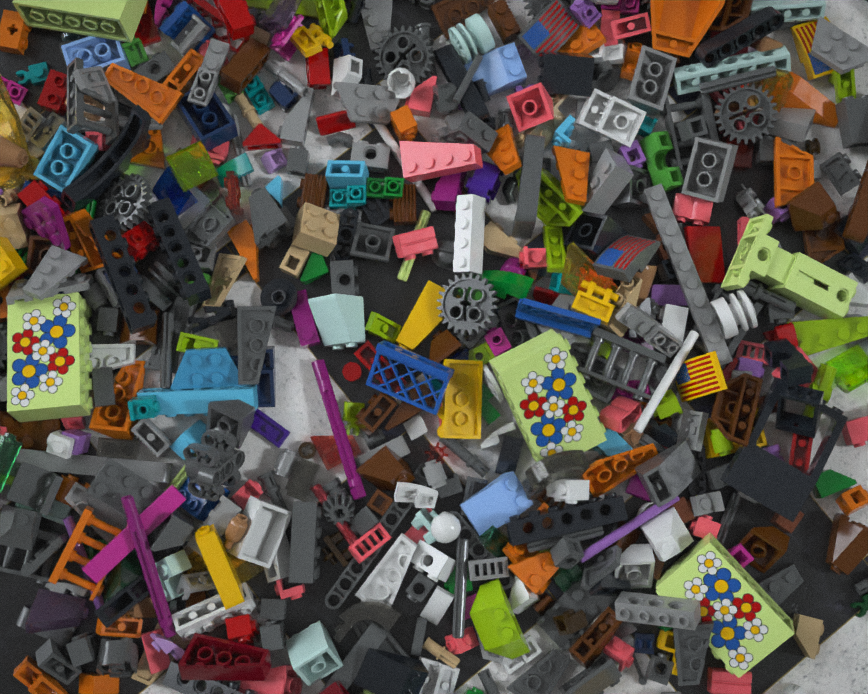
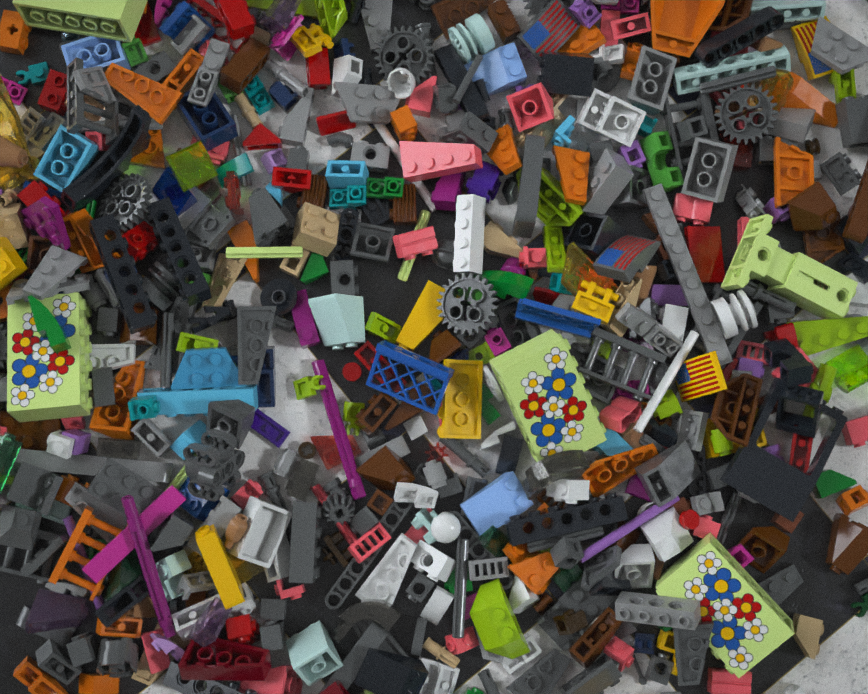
(48, 326): none -> green slope
(210, 623): none -> clear purple slope
(264, 252): none -> yellowish green axle
(291, 179): none -> red slope
(307, 386): none -> lime plate
(689, 519): none -> red tile

